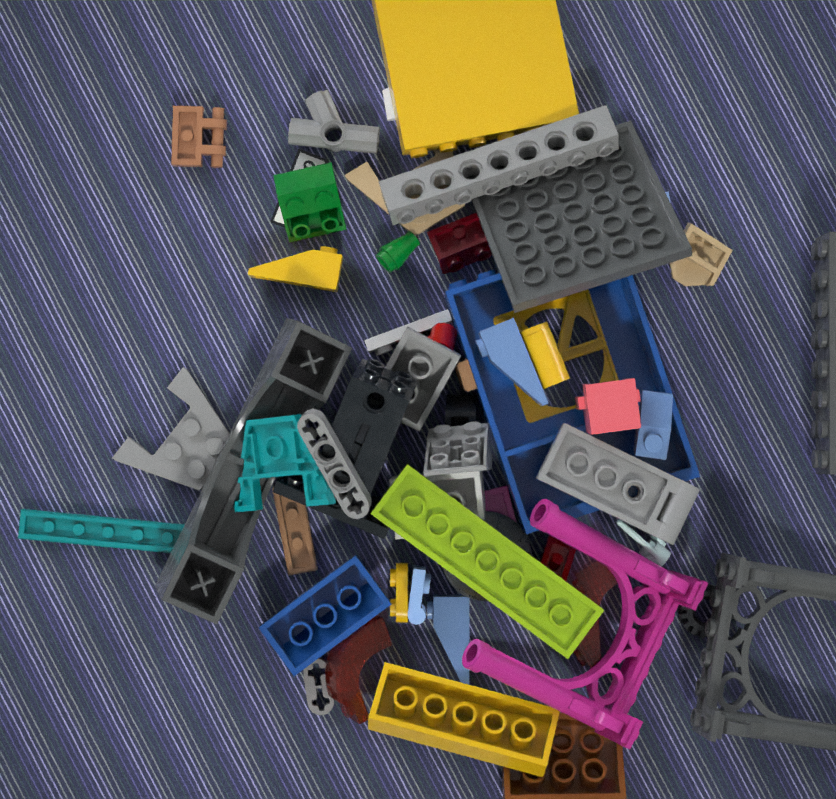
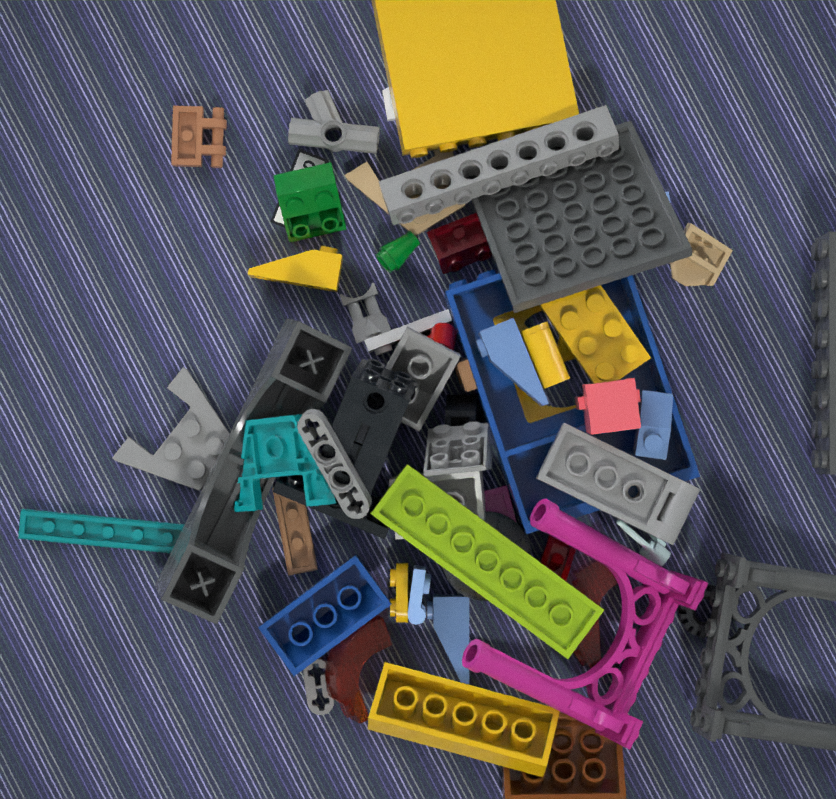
(367, 326): none -> light grey piece
(596, 334): none -> yellow plate

